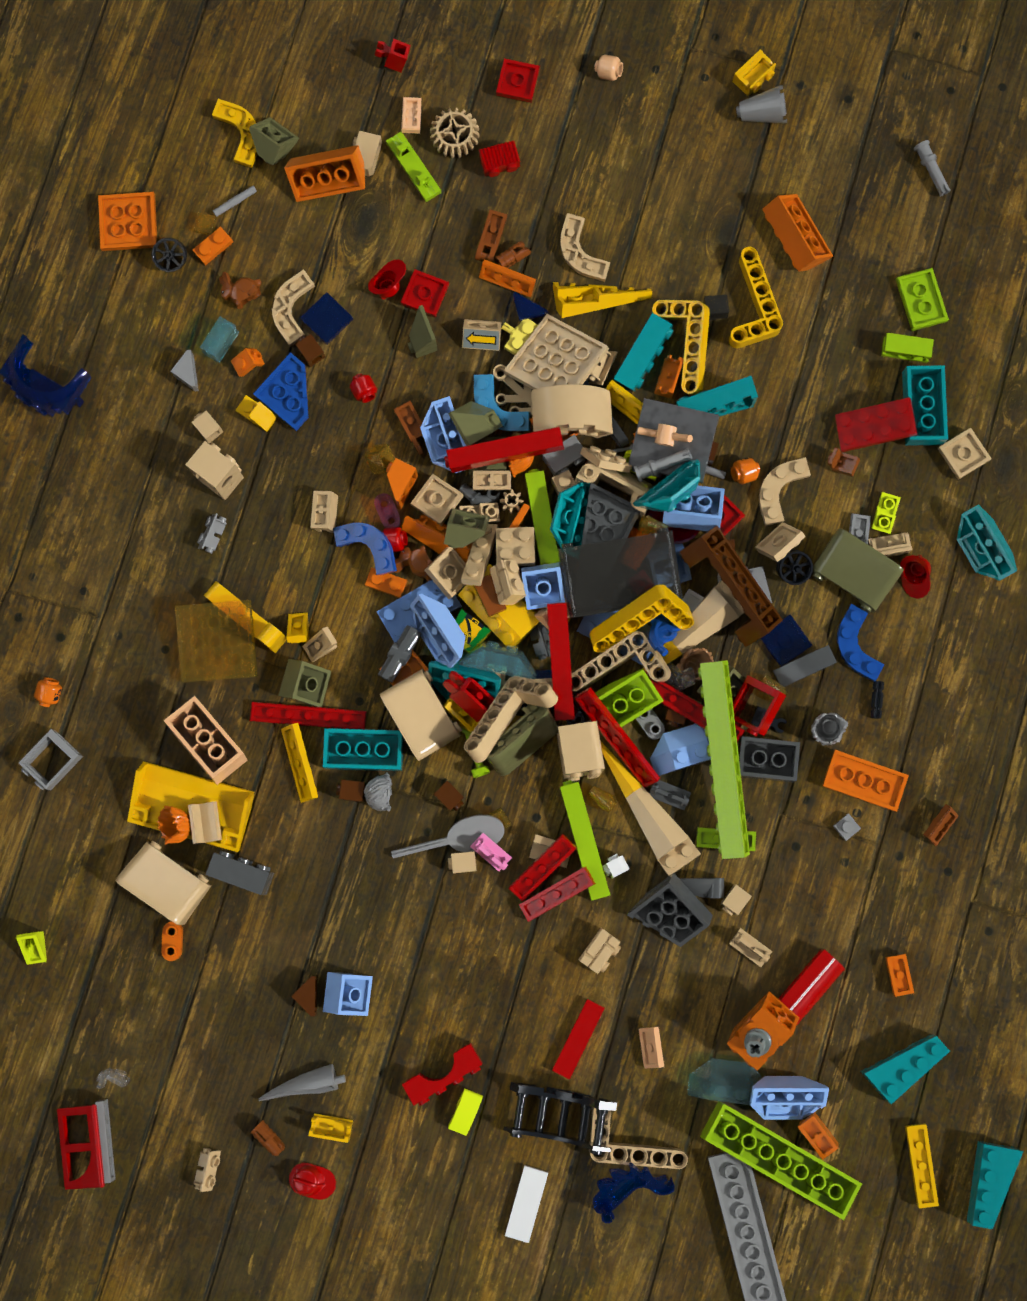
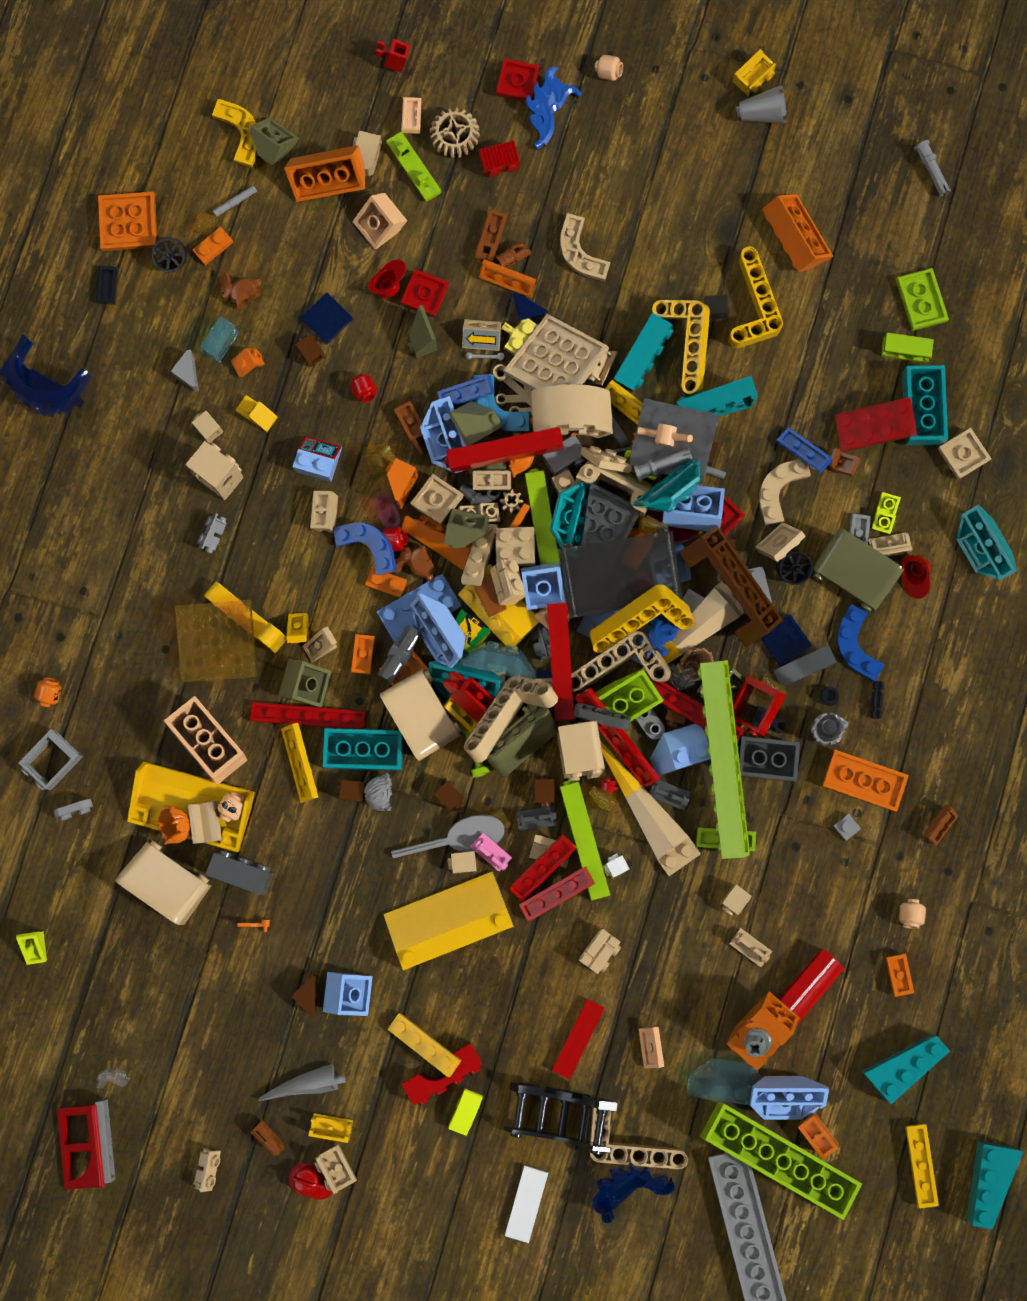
(80, 807): none -> light grey plate
(107, 285): none -> black tile
(174, 941): orange plate -> none
(231, 806): none -> light nougat head
(264, 923): none -> orange piece
(283, 304): tan plate -> none
(286, 392): blue plate -> none
(317, 459): none -> light blue slope
(335, 1169): none -> tan bracket
(363, 654): none -> orange plate
(379, 220): none -> light nougat slope
(424, 1045): none -> yellow plate
(447, 572): tan plate -> none
(448, 920): none -> yellow slope
(468, 390): none -> blue tile
(500, 356): none -> light grey hinge
(536, 818): none -> dark grey hinge
(544, 792): none -> reddish brown brick
(545, 103): none -> blue piece
(584, 299): yellow wedge -> none
(602, 716): none -> dark grey beam
(608, 784): none -> red plate
(668, 376): orange hinge -> none
(672, 911): dark grey wedge -> none
(705, 887): dark grey piece -> none
(745, 470): orange head -> none
(804, 450): none -> blue tile
(829, 696): none -> black plate
(912, 914): none -> light nougat head

